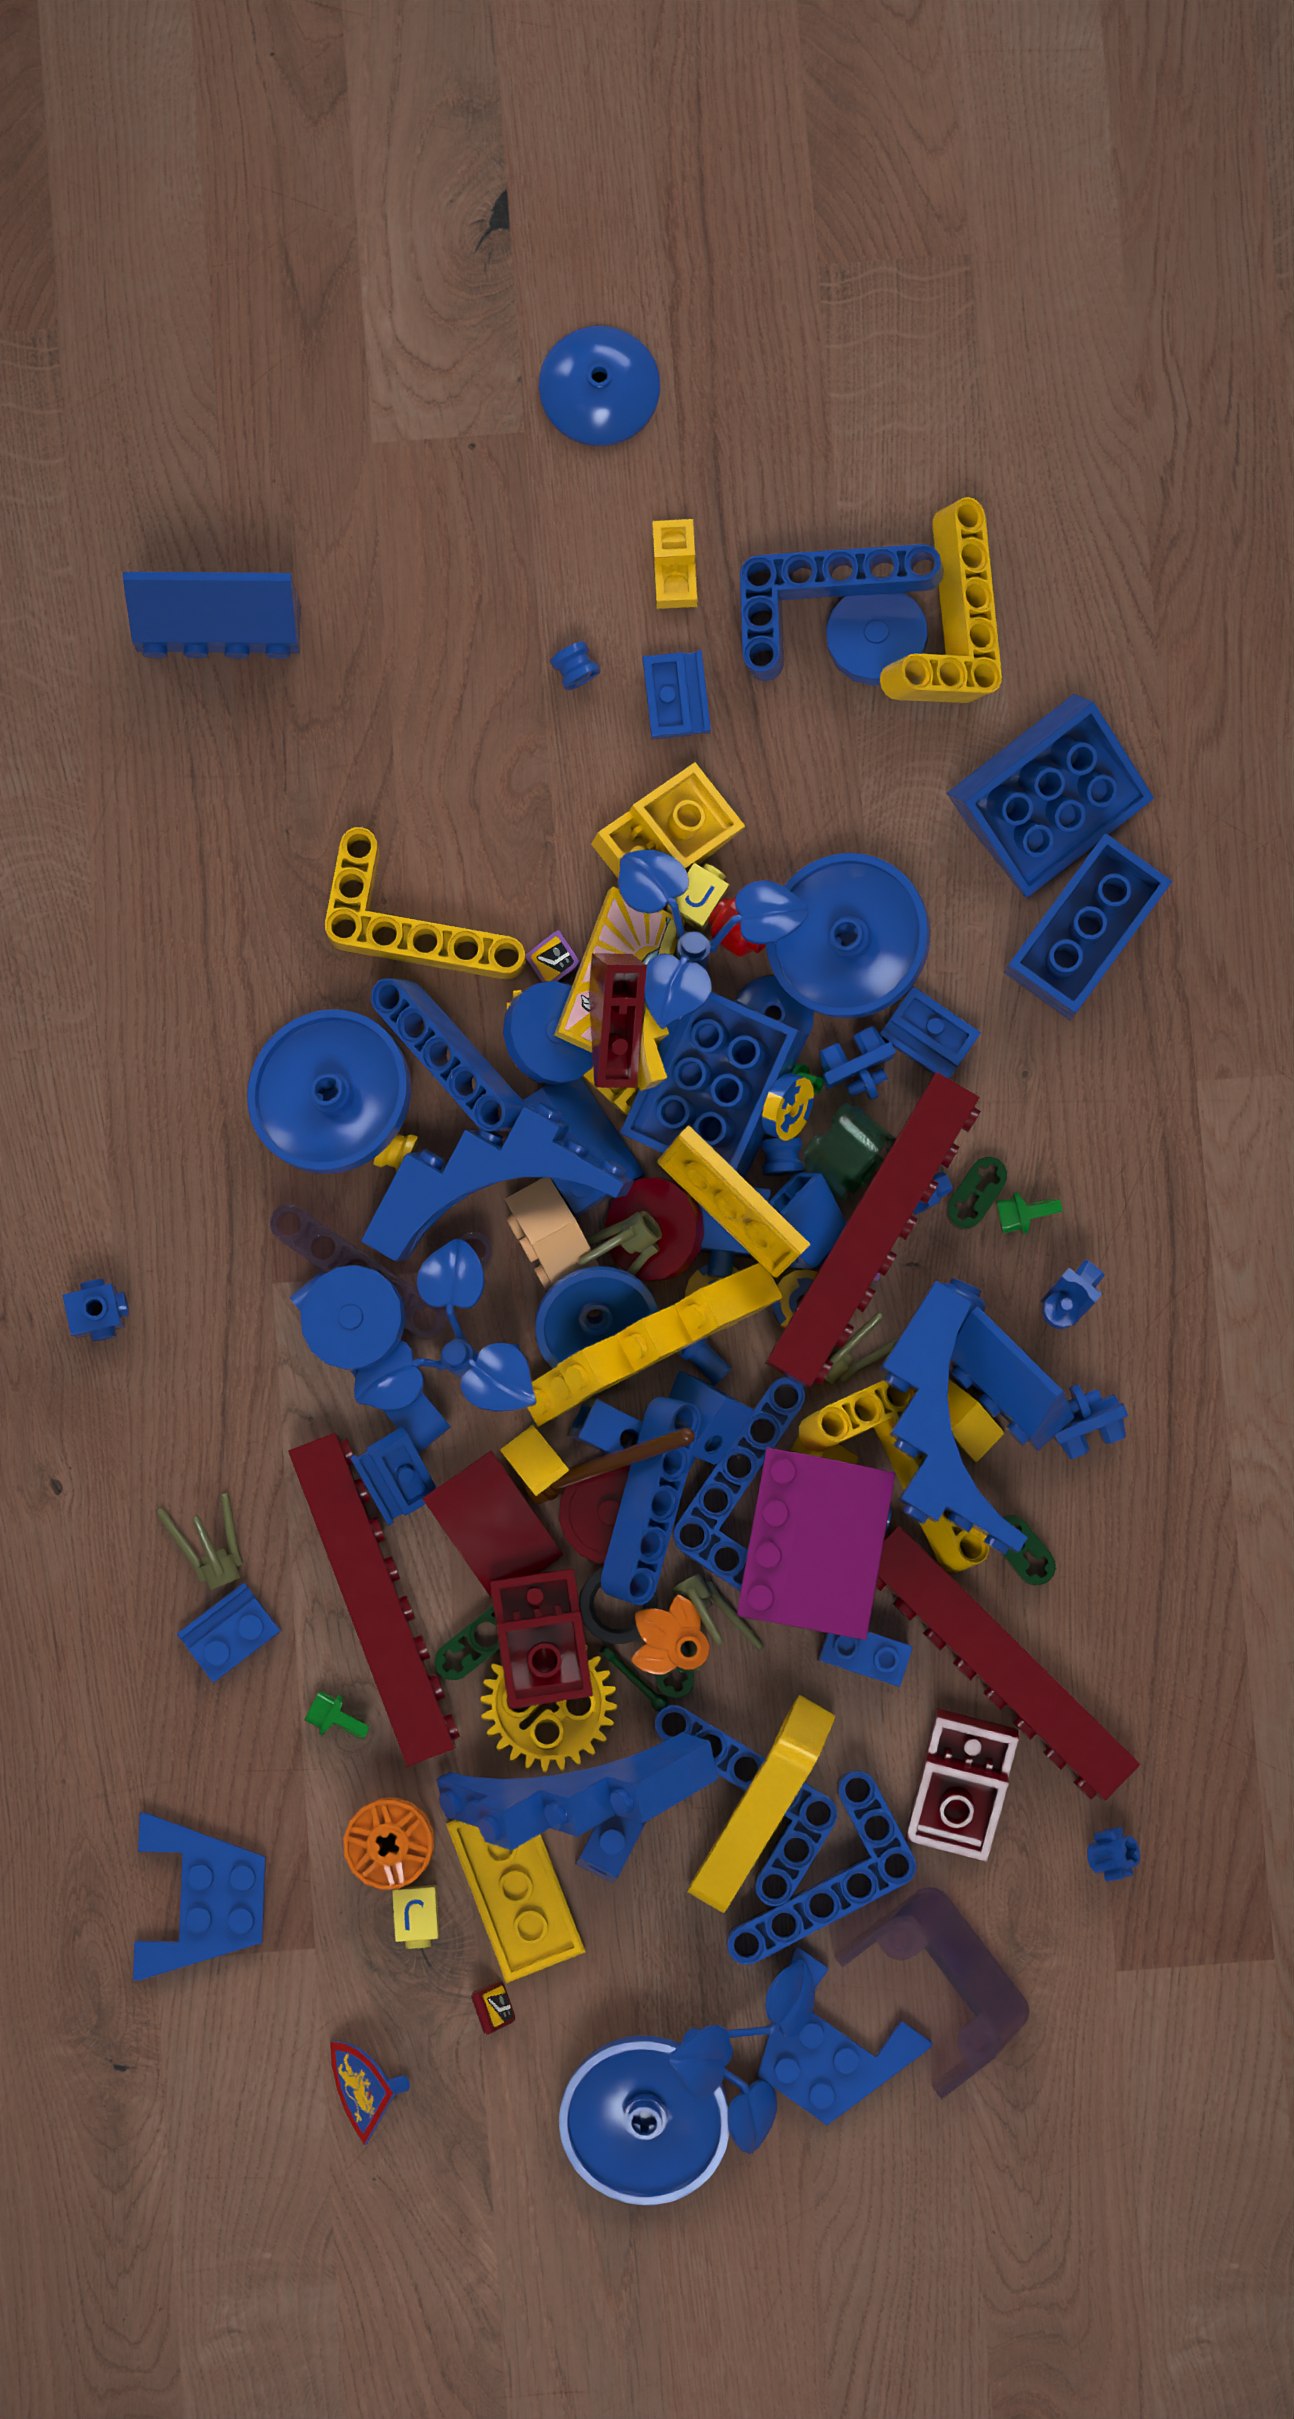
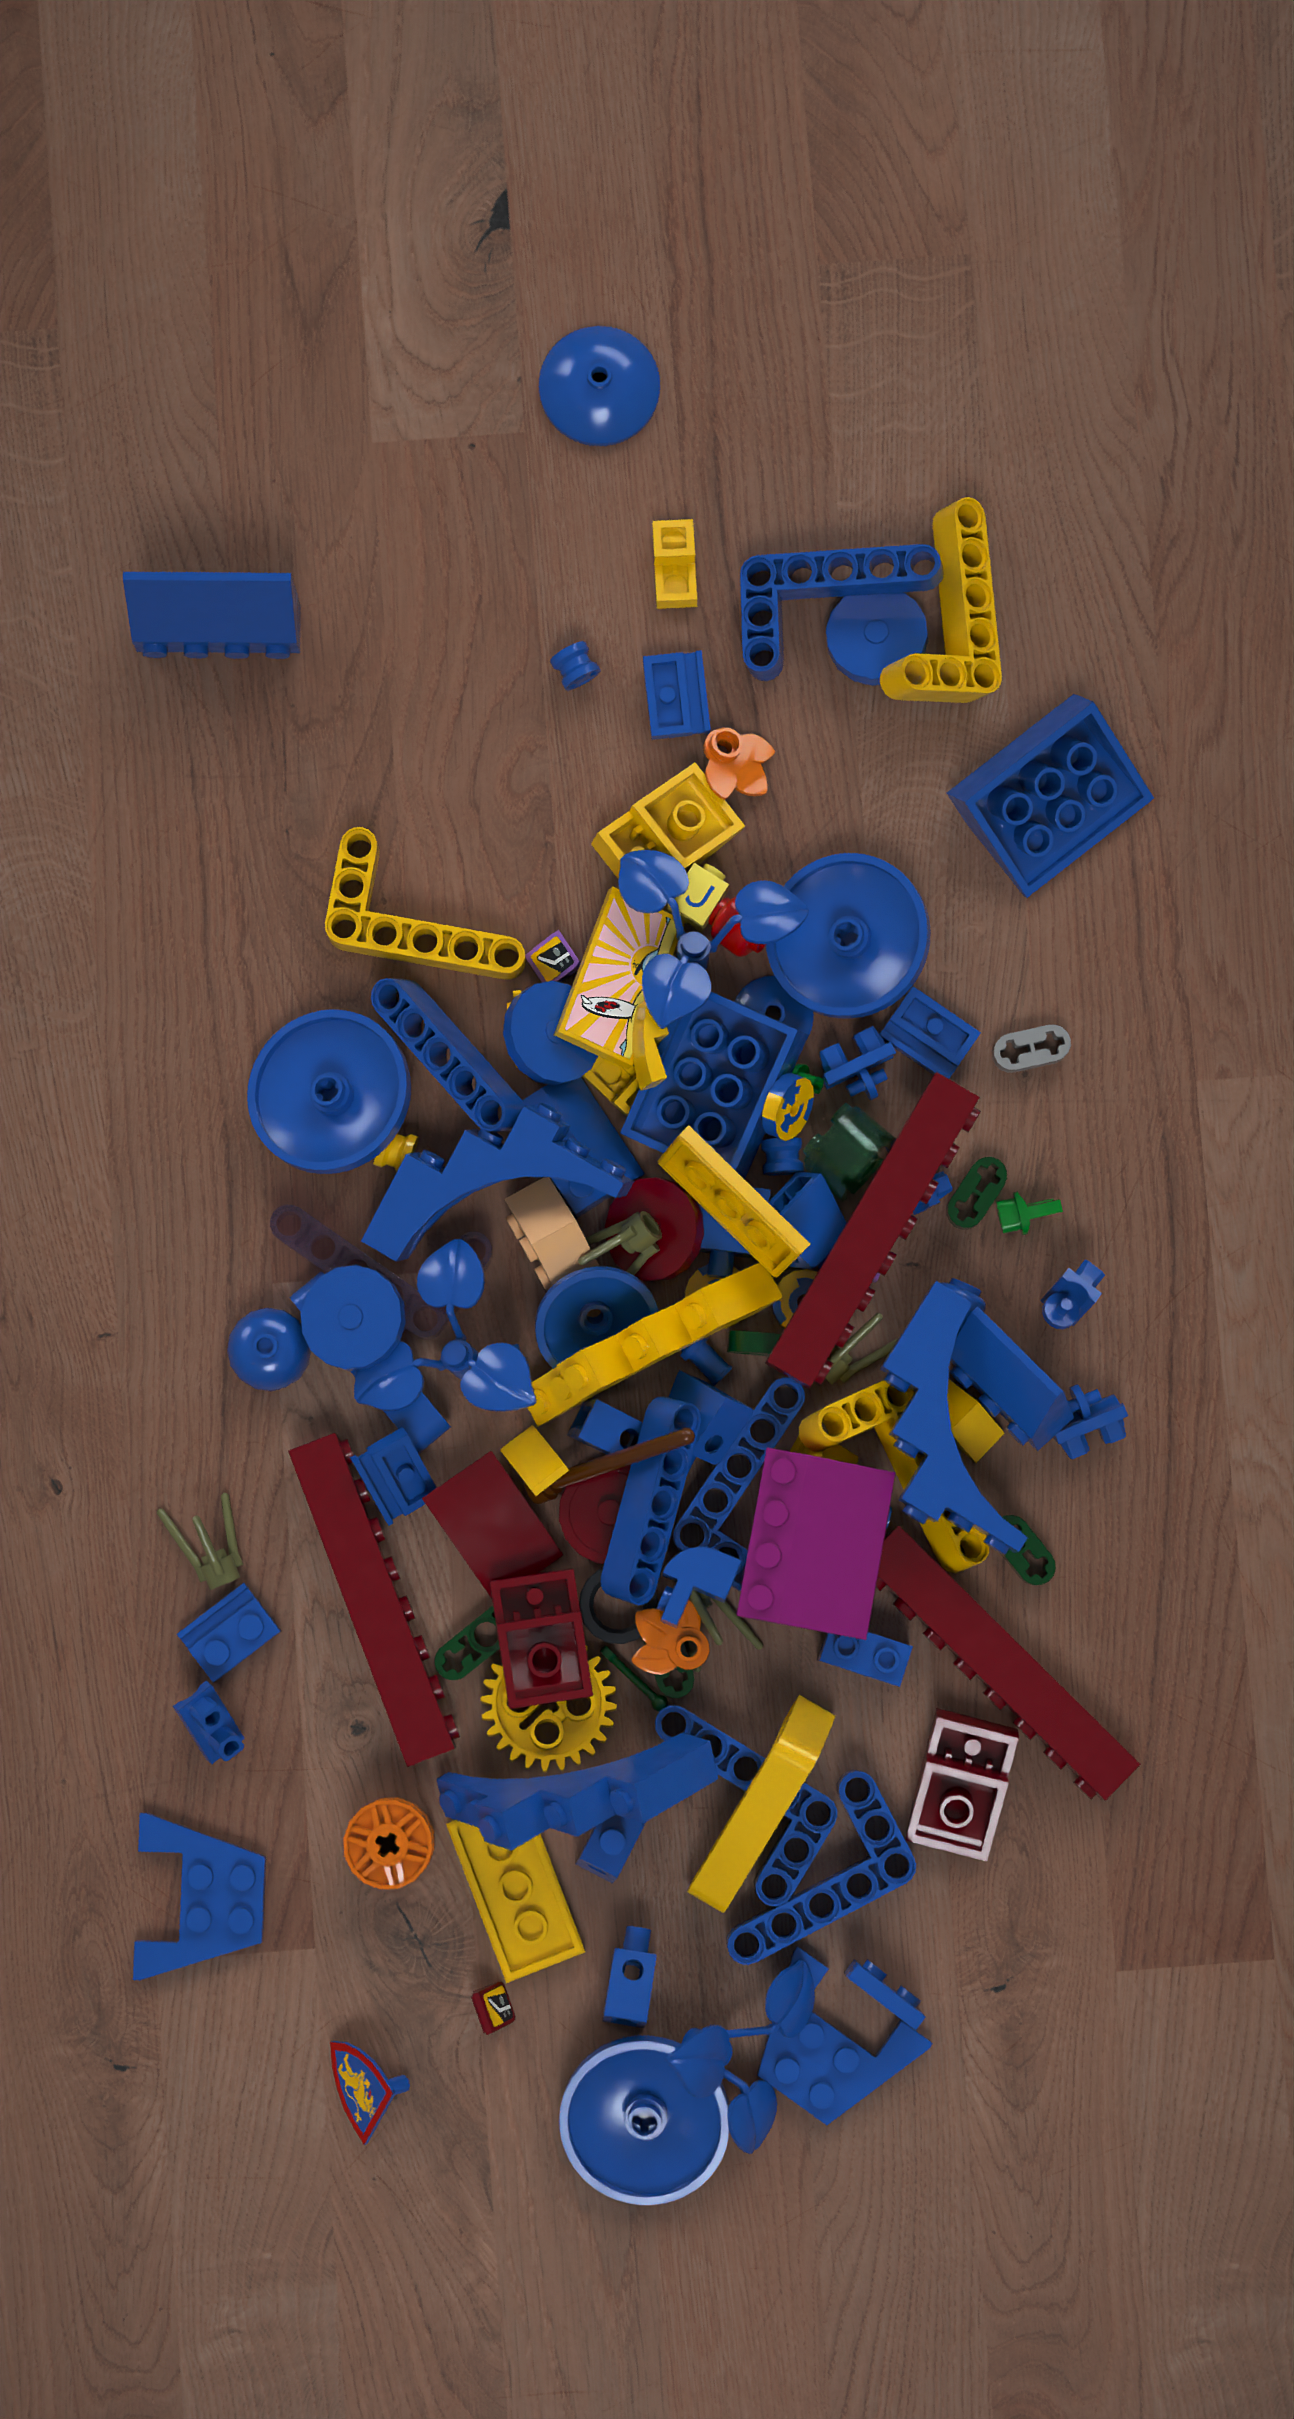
(81, 1305): blue brick -> none
(210, 1724): none -> blue hips
(268, 1349): none -> blue cylinder
(326, 1712): green piece -> none
(416, 1915): light yellow brick -> none
(616, 1018): dark red slope -> none
(628, 1999): none -> blue torso
(698, 1570): none -> blue brick
(739, 768): none -> orange plate
(751, 1342): none -> dark green beam
(899, 2002): none -> blue plate
(934, 1923): clear purple windscreen -> none
(1032, 1058): none -> light grey beam
(1087, 926): blue brick -> none
(1113, 1854): blue gear -> none

